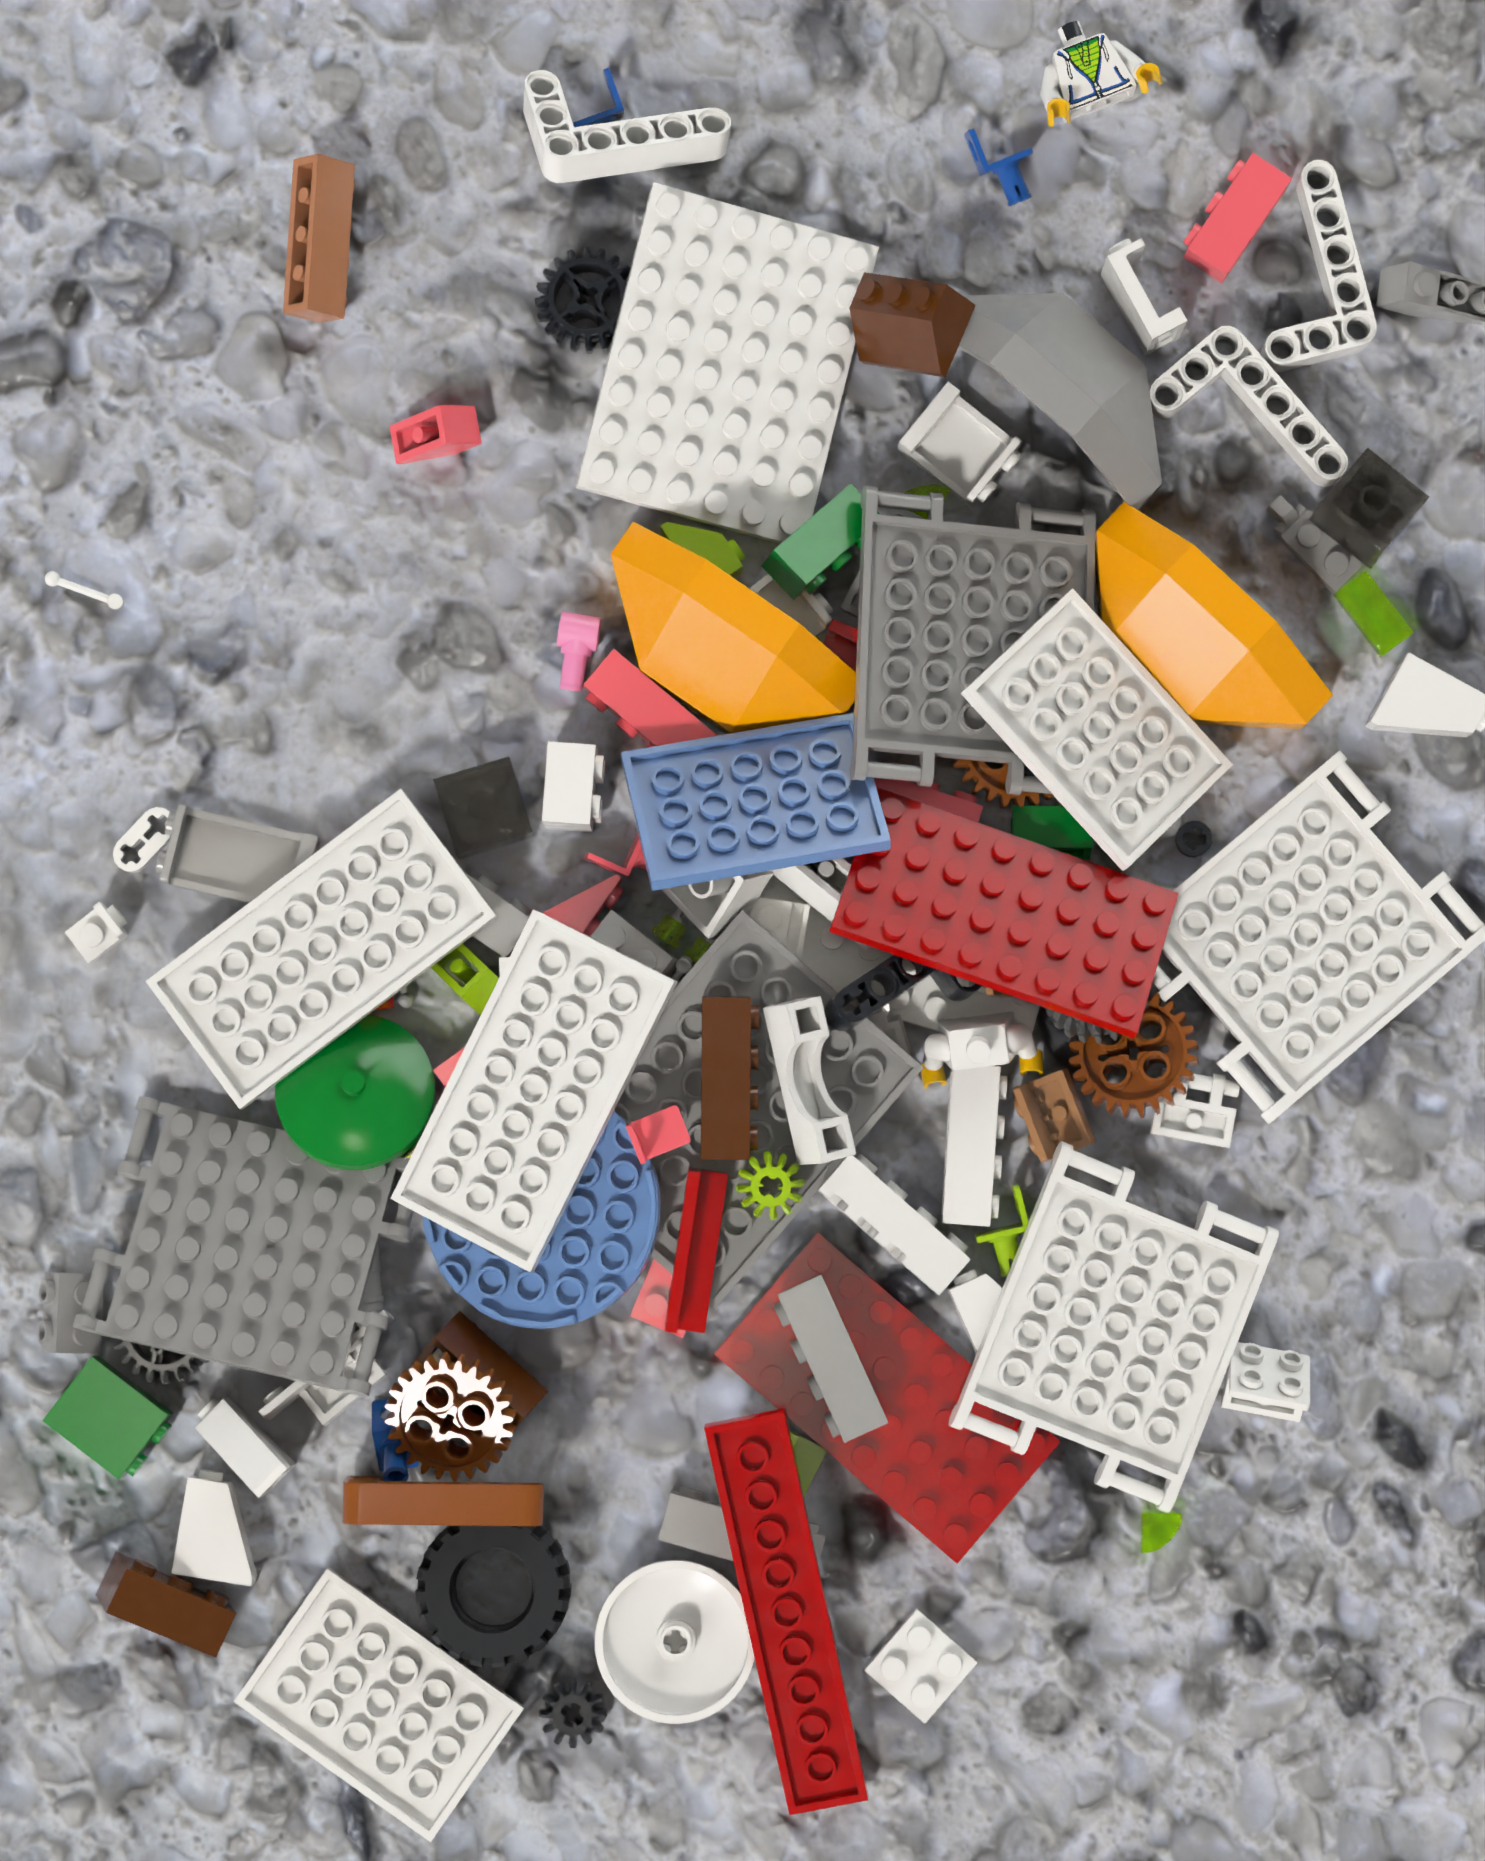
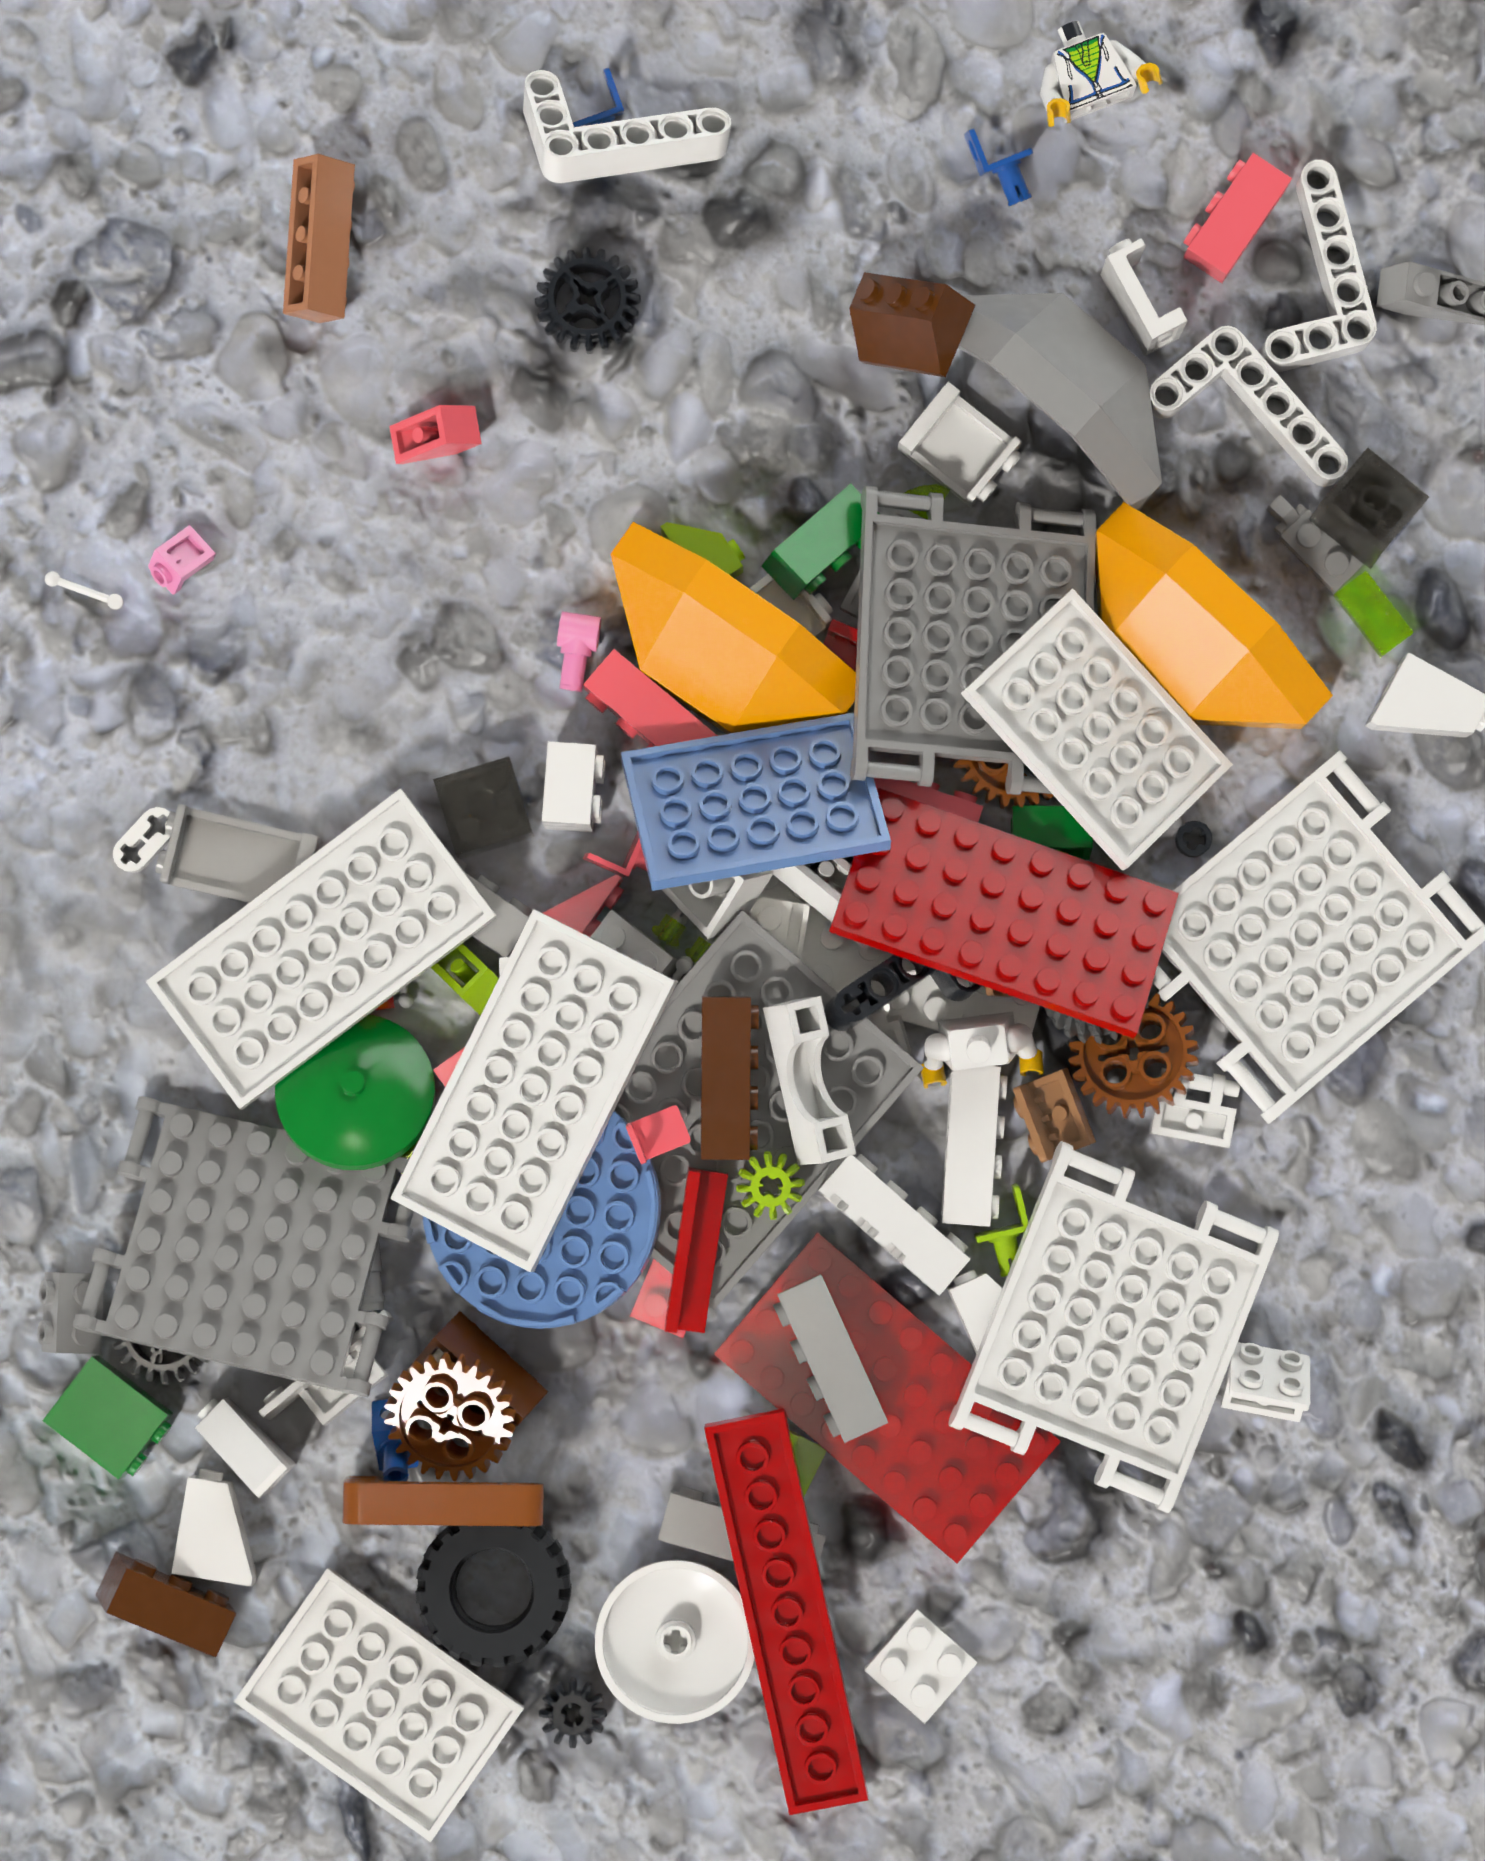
(98, 932): white bracket -> none
(180, 559): none -> bright pink bracket
(725, 366): white plate -> none
(1158, 1529): clear neon green tile -> none

